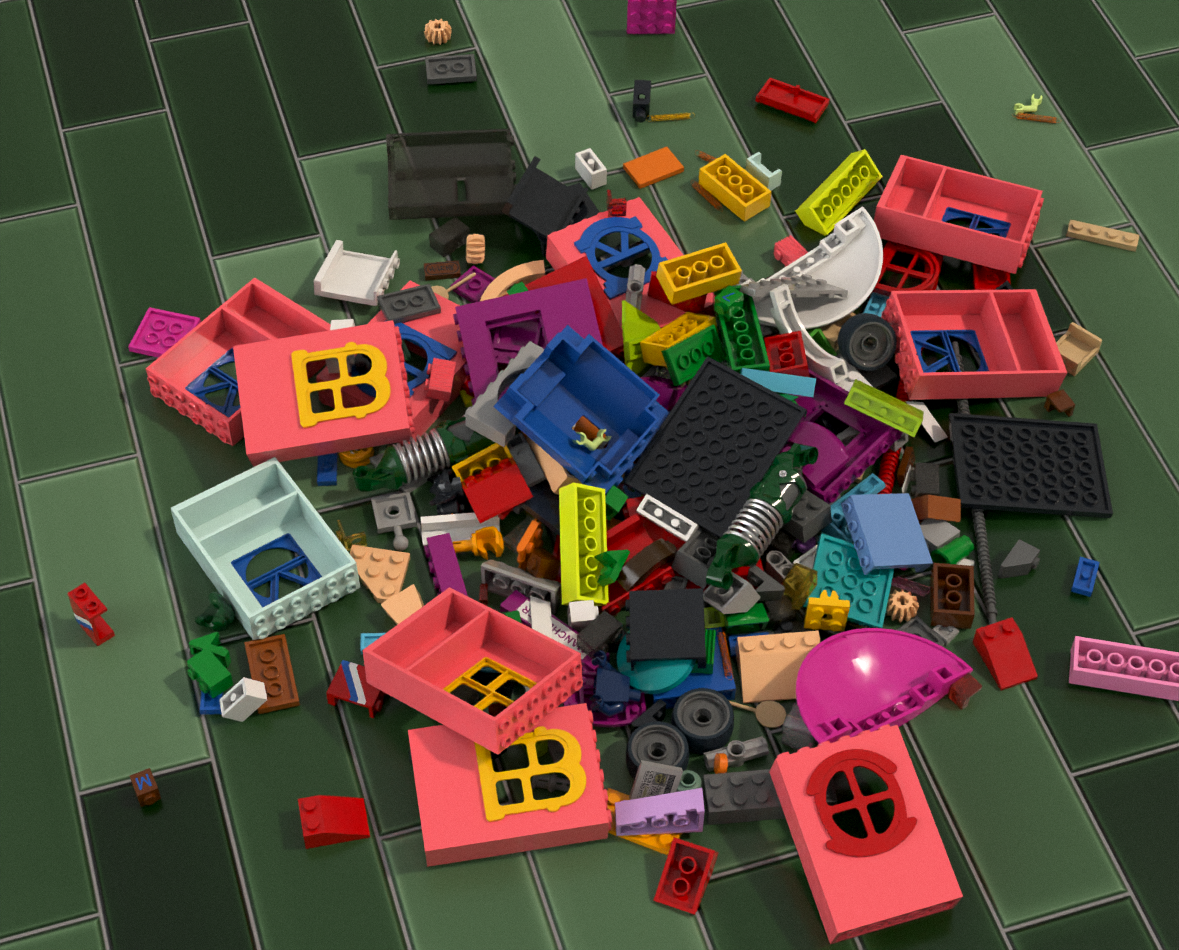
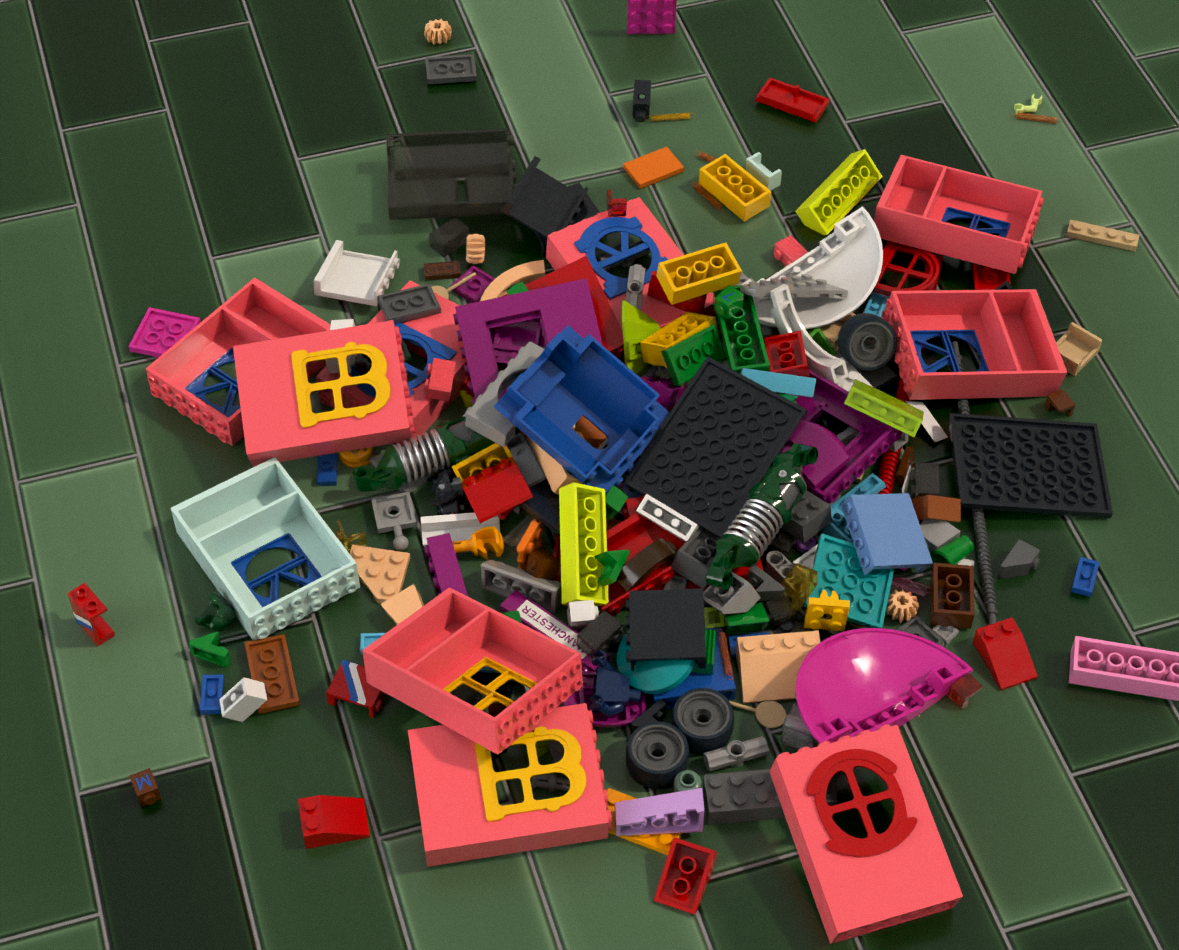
(209, 672): green brick -> none
(483, 595): clear red tile -> none
(541, 616): white sticker -> none
(590, 168): white brick -> none
(592, 445): yellowish green arm -> none
(655, 780): light grey tile -> none
(720, 763): orange tile -> none

